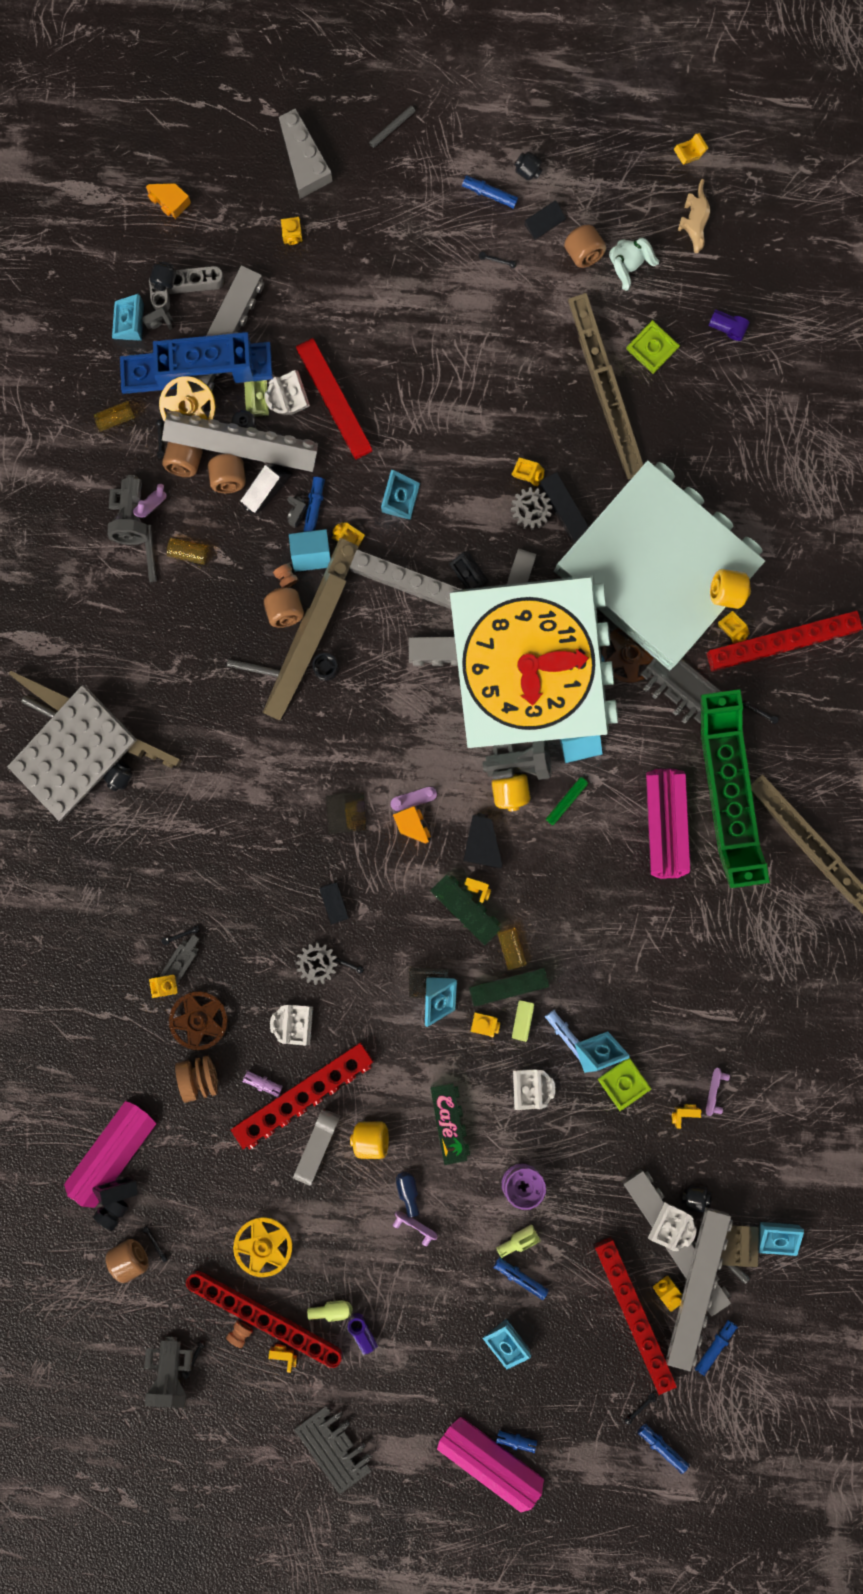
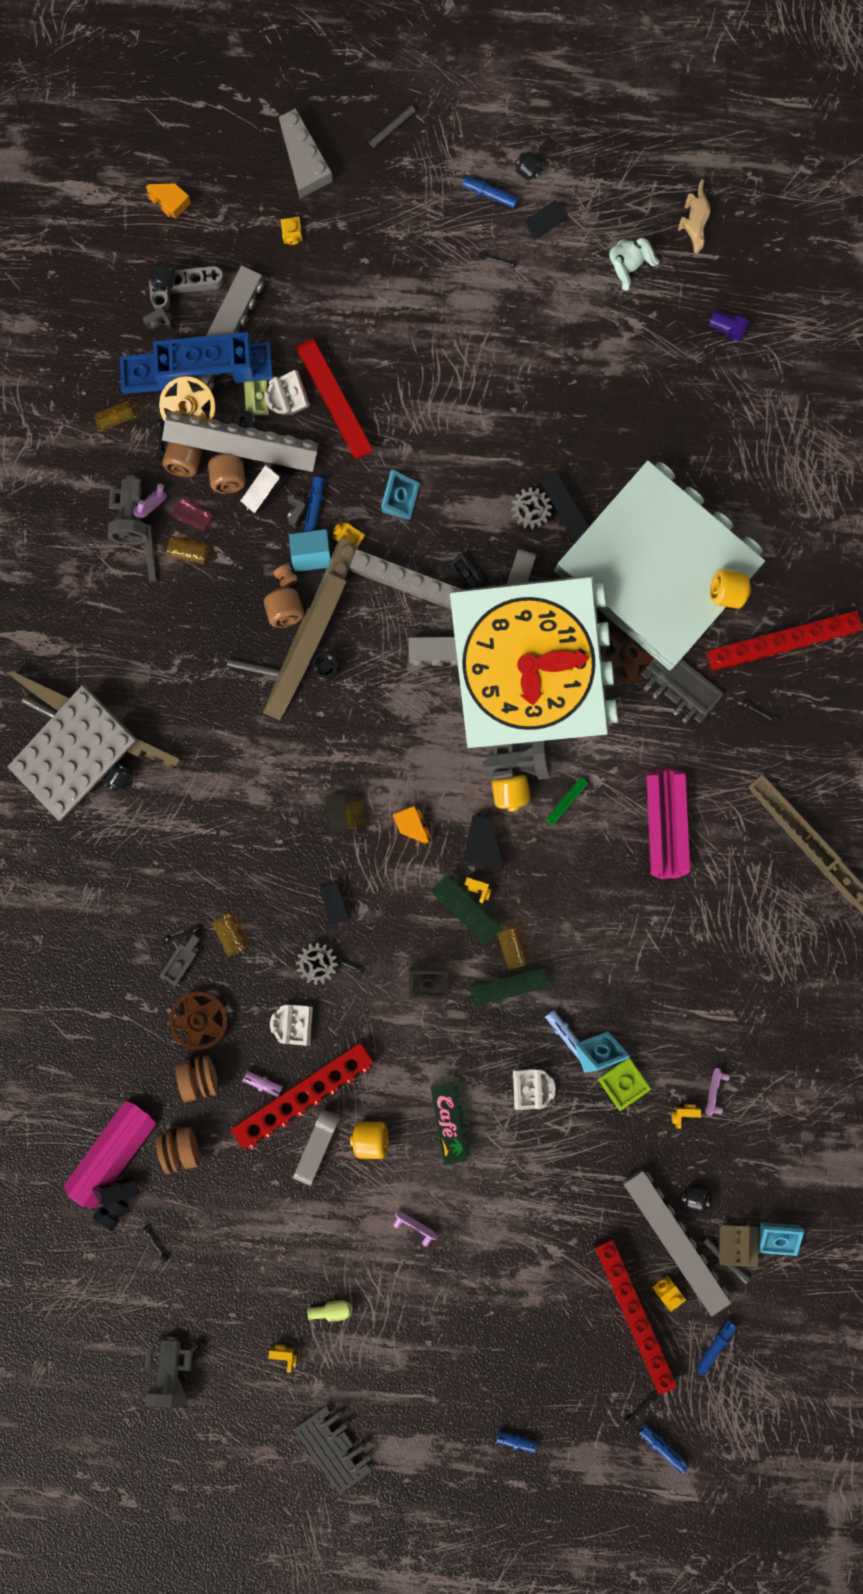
(127, 1261): medium nougat head -> none
(128, 318): medium azure slope -> none
(163, 986): yellow bracket -> none
(182, 1149): none -> medium nougat wheel
(191, 514): none -> clear pink tile
(228, 935): none -> clear yellow brick
(239, 1334): nougat wheel -> none
(262, 1247): yellow wheel -> none
(274, 1319): red beam -> none
(362, 1335): dark purple piece -> none
(407, 1192): dark blue arm -> none
(413, 799): lavender piece -> none
(439, 998): medium azure slope -> none
(485, 1024): yellow bracket -> none
(491, 1465): dark pink piece -> none
(502, 1266): blue pin -> none
(507, 1345): medium azure slope -> none
(519, 1241): yellowish green arm -> none
(523, 1020): yellowish green slope -> none
(528, 471): yellow bracket -> none
(533, 1190): medium lavender wheel -> none
(581, 748): medium azure slope -> none
(585, 246): medium nougat head -> none
(605, 385): dark tan slope -> none
(652, 347): lime plate -> none
(673, 1228): white slope -> none
(691, 149): yellow bracket -> none
(698, 1289): light grey brick -> none
(731, 789): green slope -> none
(734, 628): yellow bracket -> none

